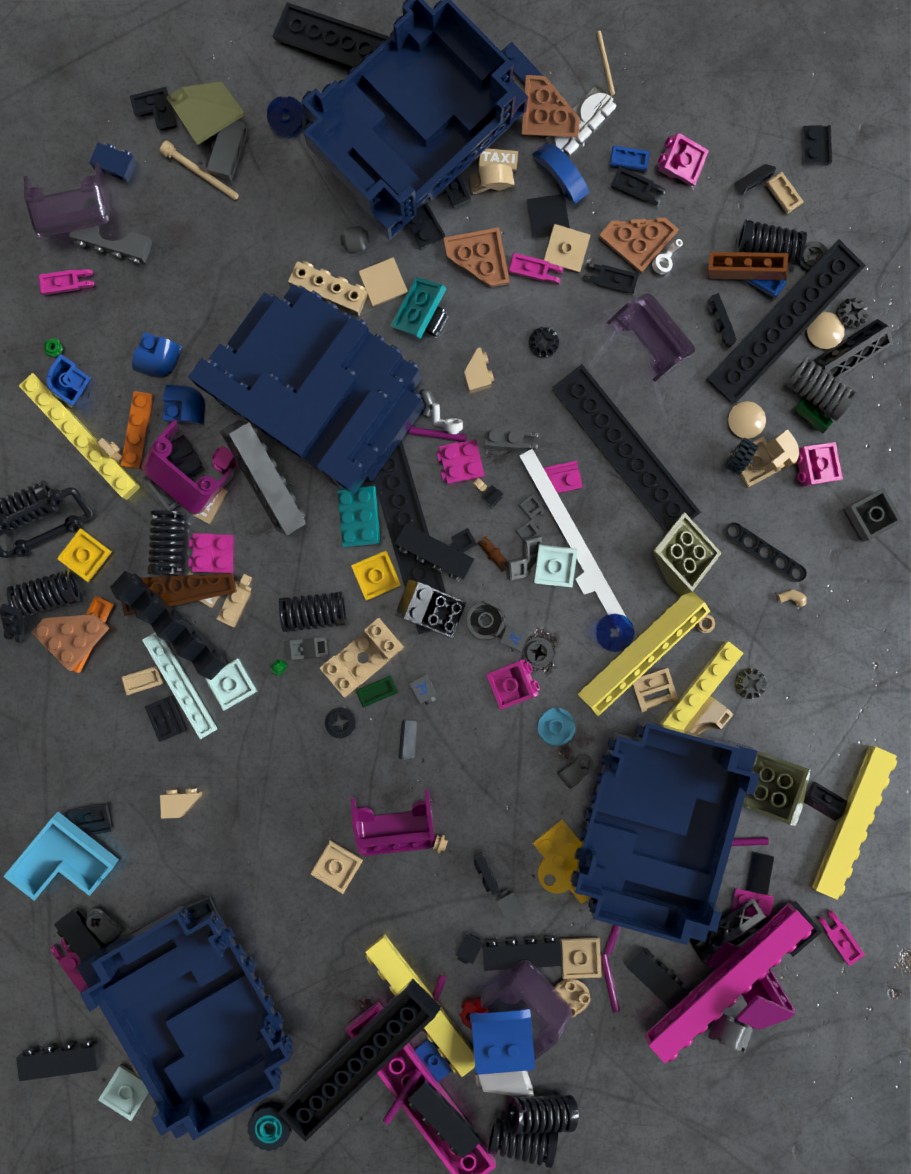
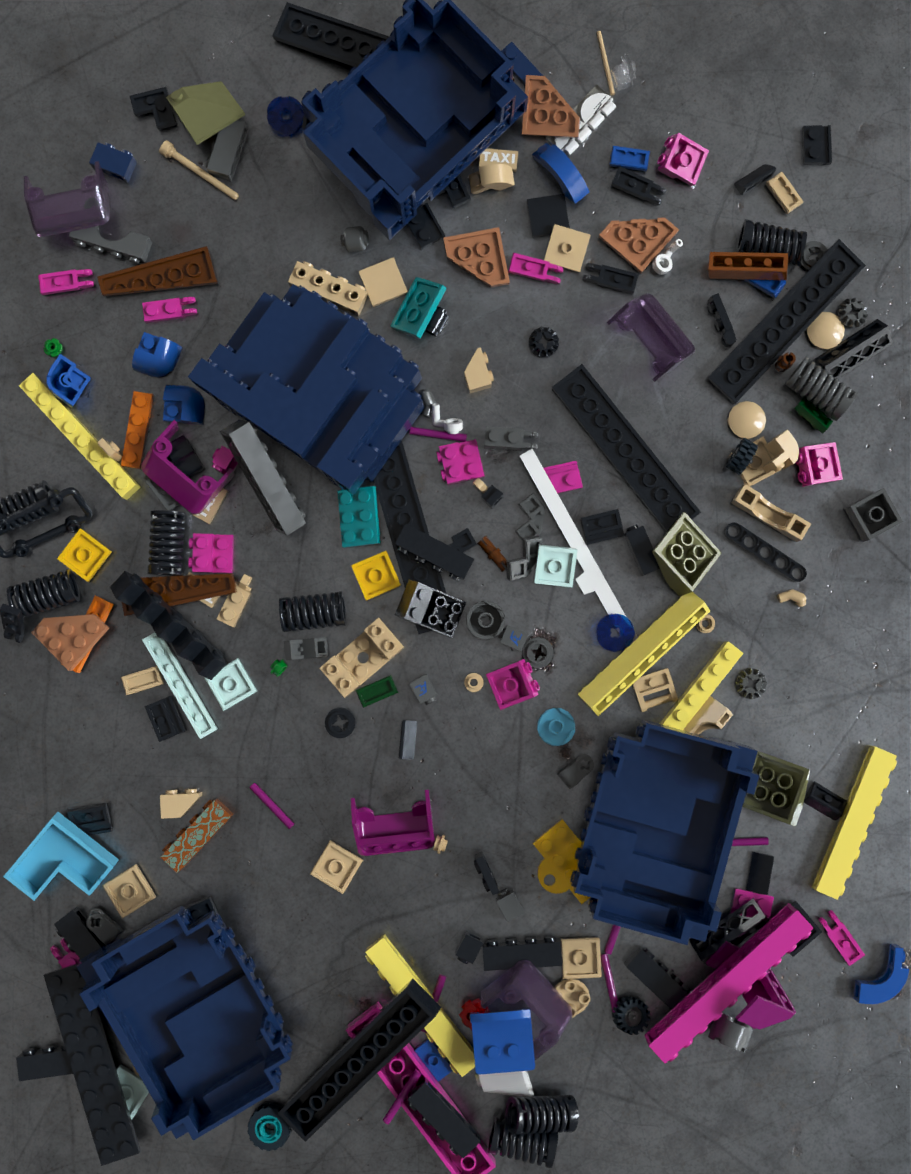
(92, 1067): none -> black plate
(129, 891): none -> tan plate
(167, 309): none -> dark pink hinge
(173, 272): none -> reddish brown wing
(194, 838): none -> dark orange brick
(271, 805): none -> magenta bar
(473, 688): none -> tan plate
(602, 527): none -> black plate
(624, 74): none -> clear plate
(631, 1015): none -> black wheel
(641, 549): none -> black brick
(780, 520): none -> tan arch
(783, 362): none -> reddish brown pin
(888, 984): none -> blue arch

